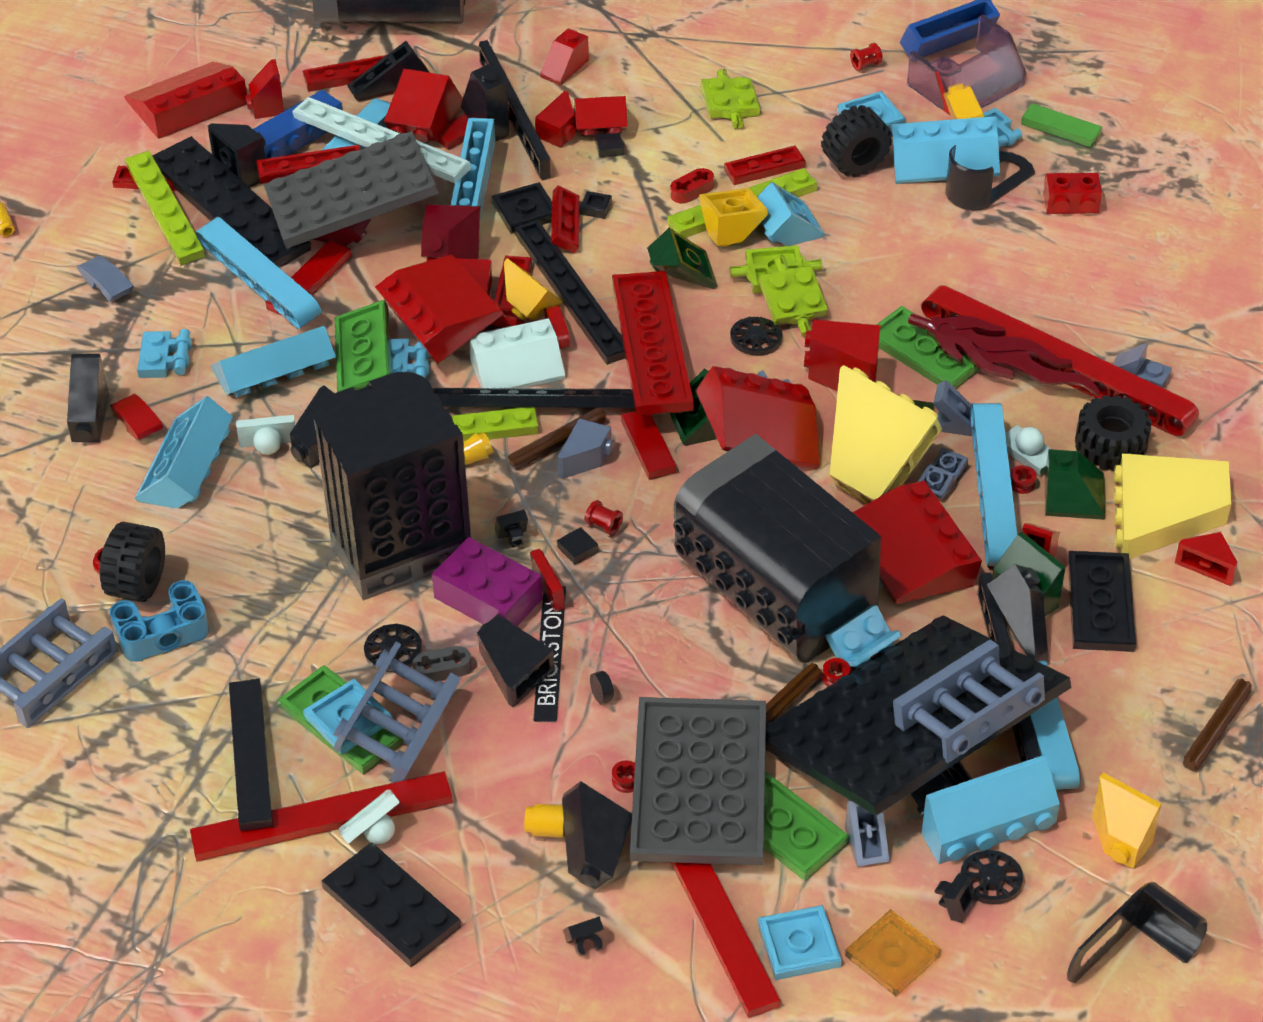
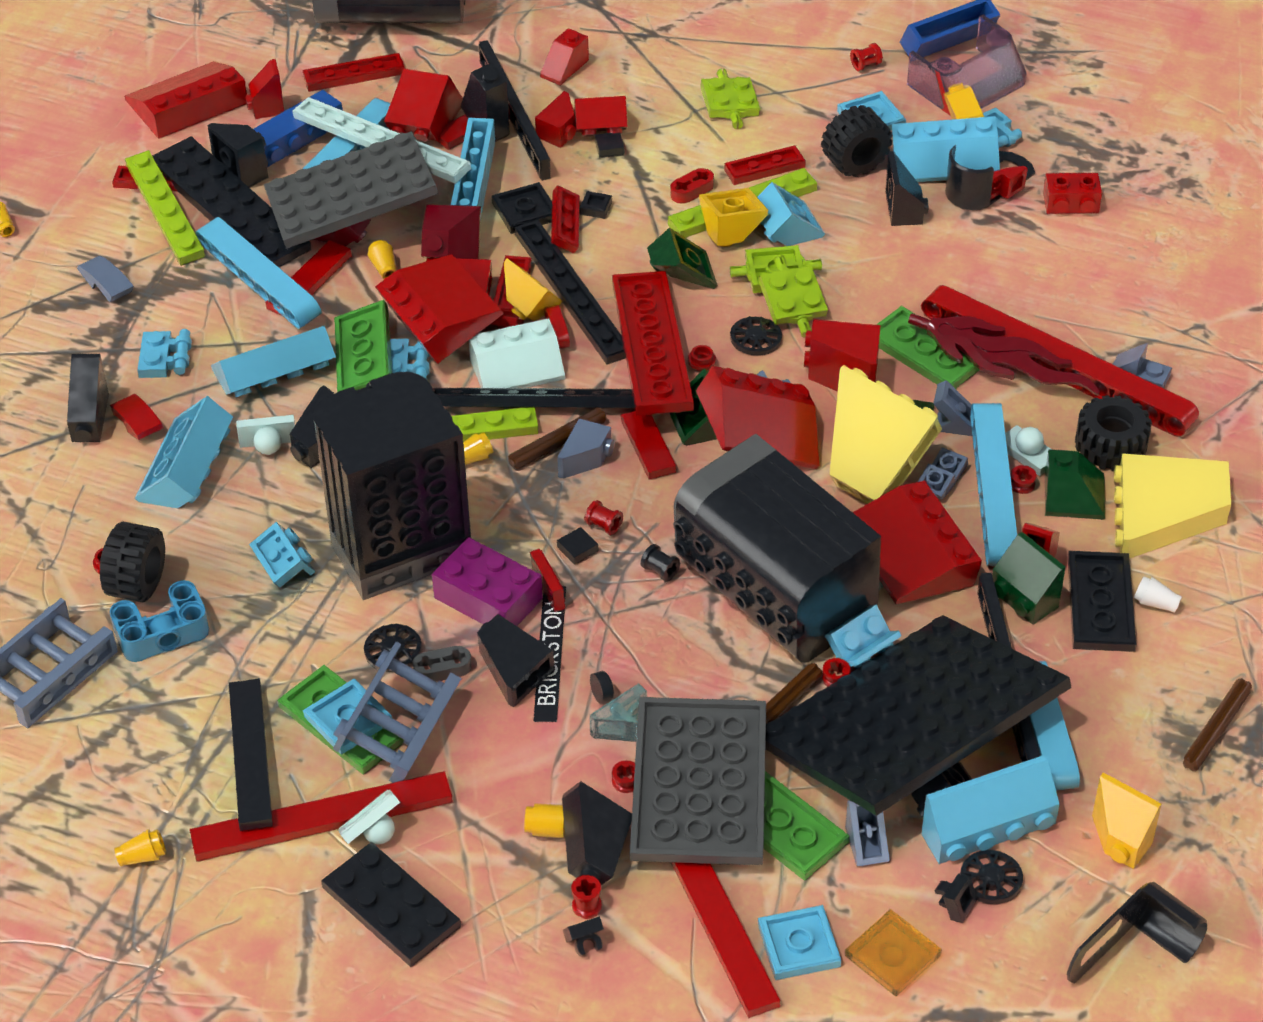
(142, 848): none -> yellow cone
(280, 554): none -> medium azure bracket
(286, 165): red tile -> none
(382, 257): none -> yellow cone
(386, 73): black slope -> none
(512, 526): black tile -> none
(586, 892): none -> red bush
(618, 717): none -> clear light blue slope
(660, 562): none -> black bush
(701, 357): none -> red plate
(903, 194): none -> black slope
(958, 678): sand blue fence -> none
(1008, 181): none -> red slope
(1023, 608): slope -> none
(1061, 125): bright green tile -> none
(1156, 595): none -> white cone
(1208, 556): red slope -> none

